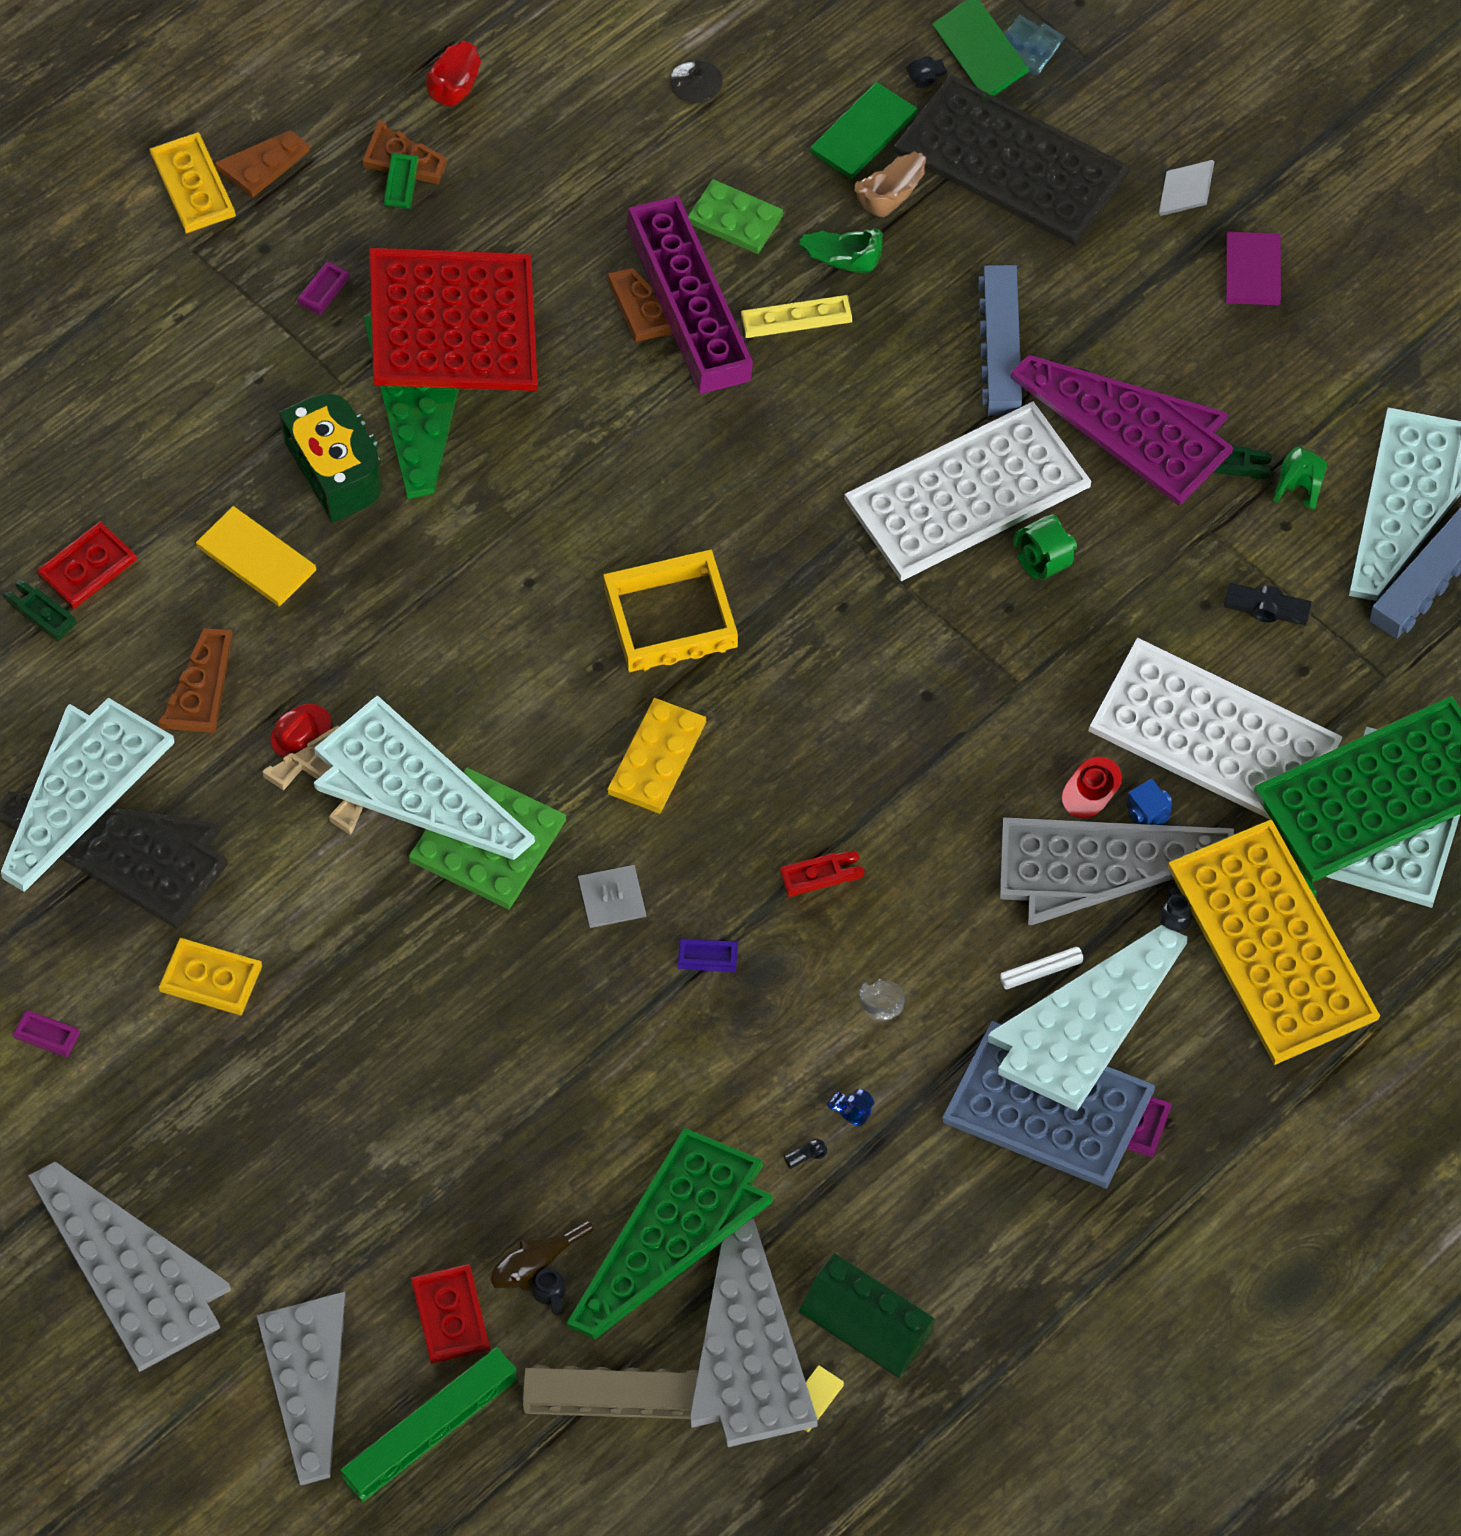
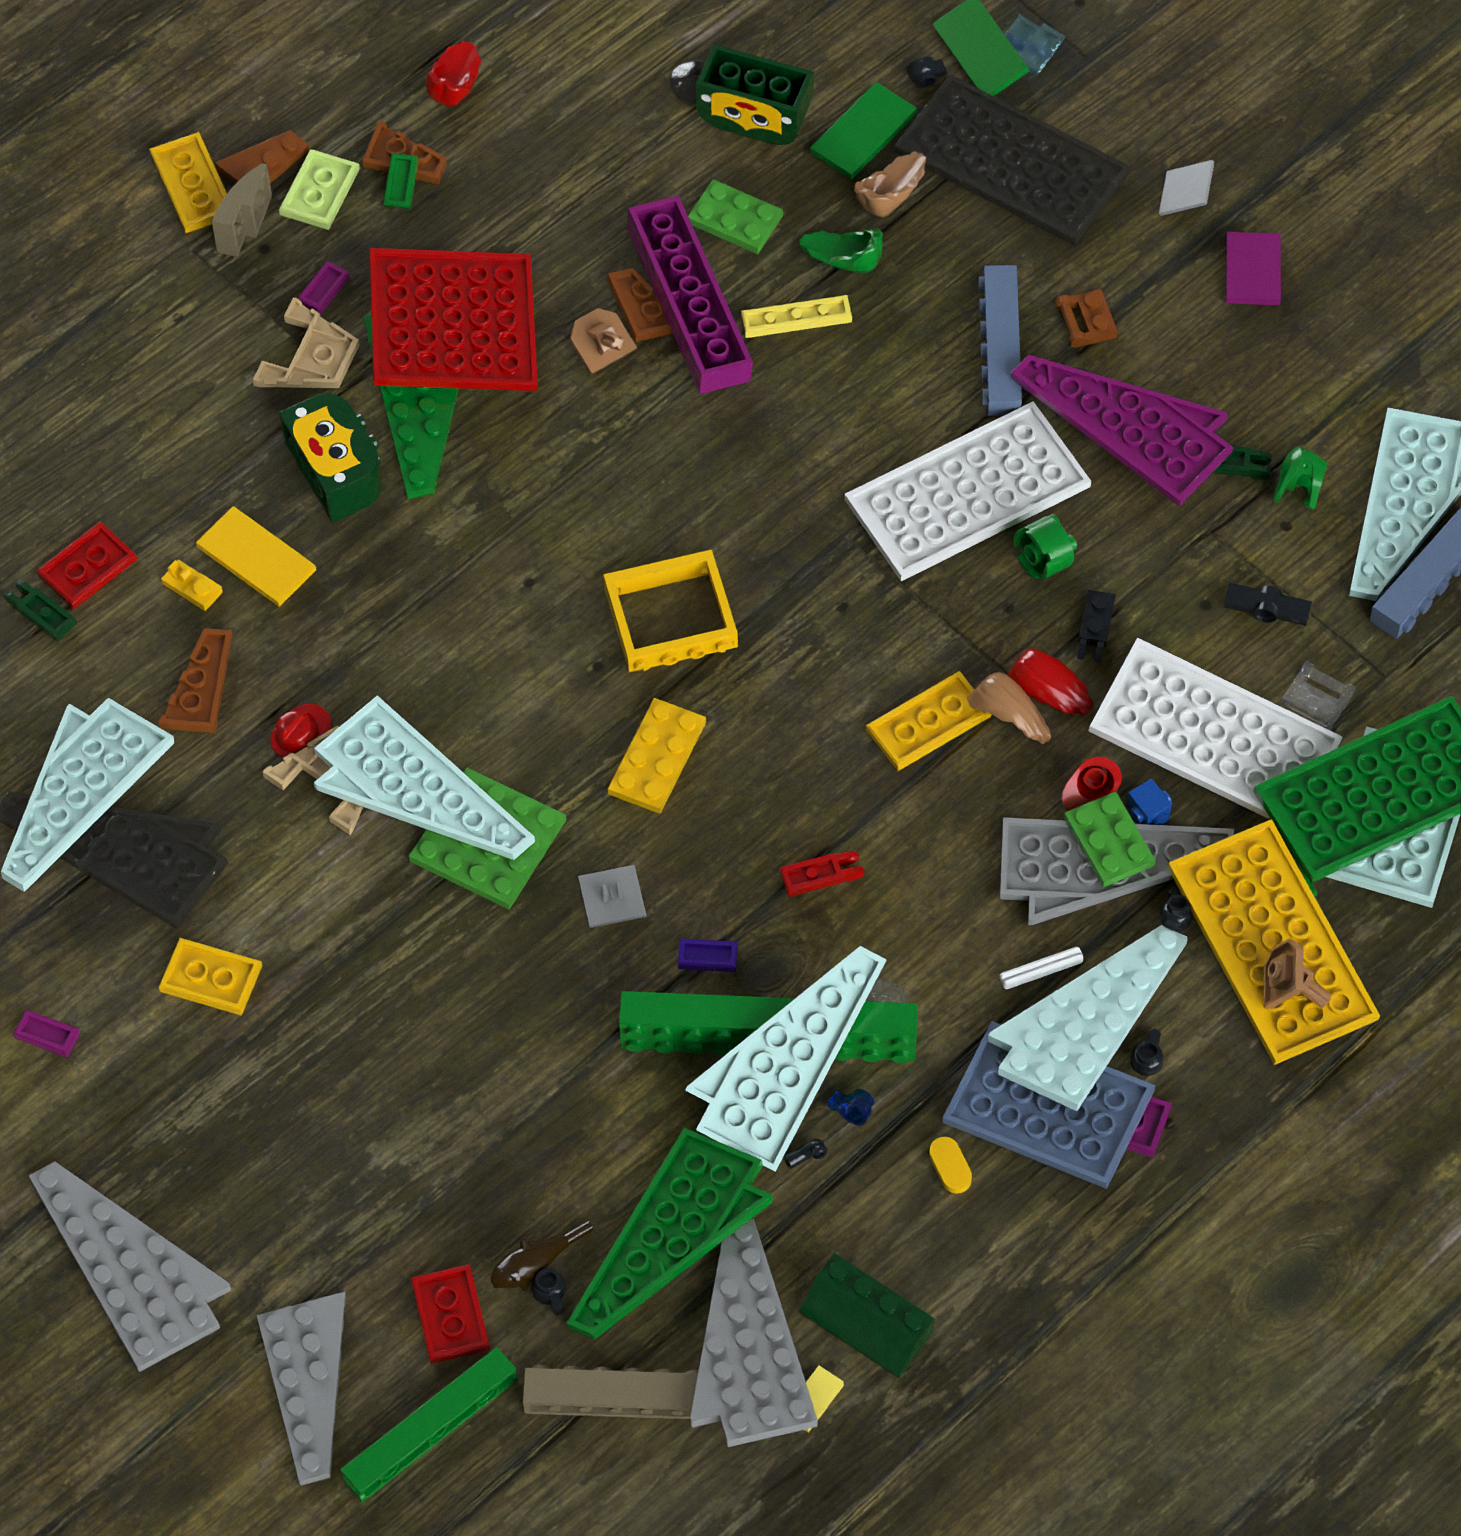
(191, 585): none -> yellow plate
(242, 211): none -> dark tan slope
(319, 189): none -> yellowish green tile
(320, 359): none -> tan wing
(600, 339): none -> medium nougat piece
(722, 1022): none -> green brick
(753, 95): none -> dark green brick
(773, 1074): none -> light aqua wing
(926, 721): none -> yellow tile
(950, 1165): none -> yellow tile
(1009, 703): none -> medium nougat hair
(1051, 682): none -> red hair
(1094, 314): none -> dark orange plate
(1096, 623): none -> black hinge
(1109, 839): none -> bright green plate
(1147, 1055): none -> black piece
(1288, 977): none -> medium nougat piece
(1314, 702): none -> clear plate

